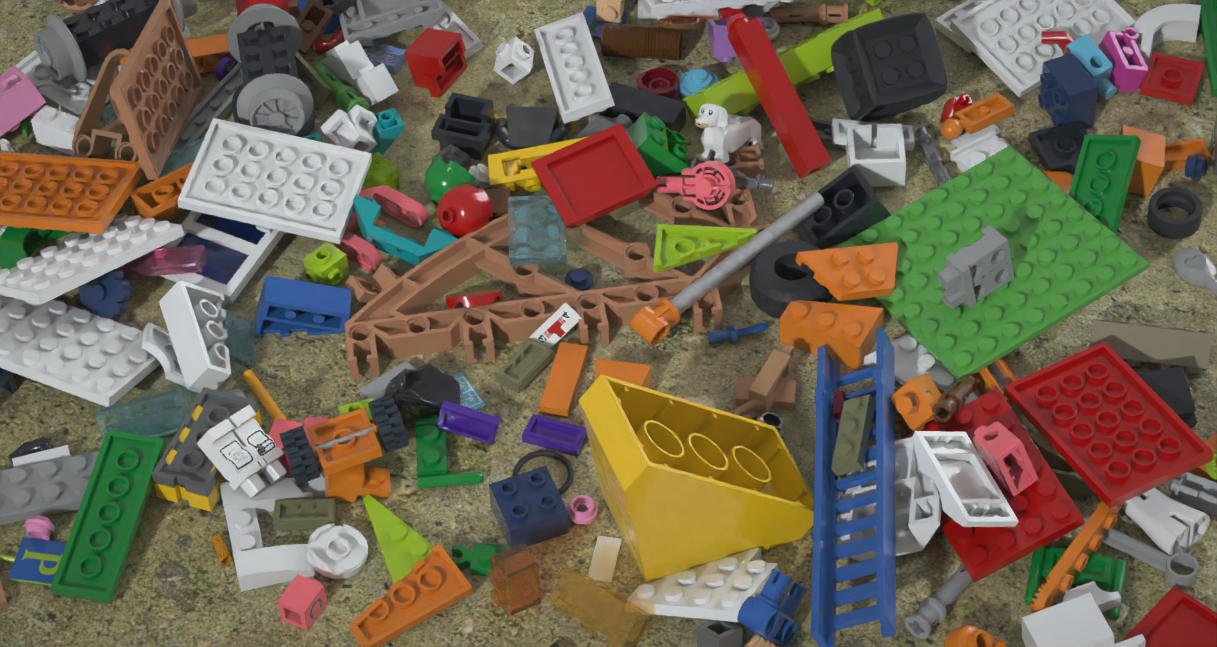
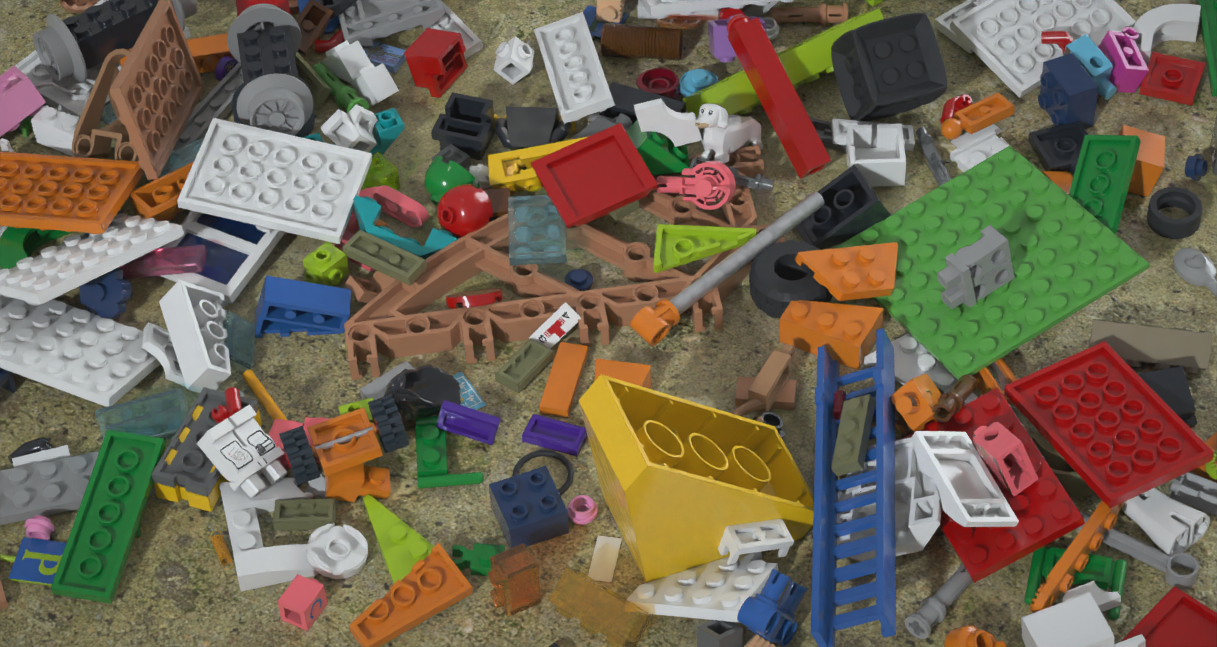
(232, 406): none -> red arm
(385, 257): none -> olive plate
(659, 118): none -> white tile
(732, 334): blue piece -> none
(755, 538): none -> white hinge
(1178, 152): orange tile -> none

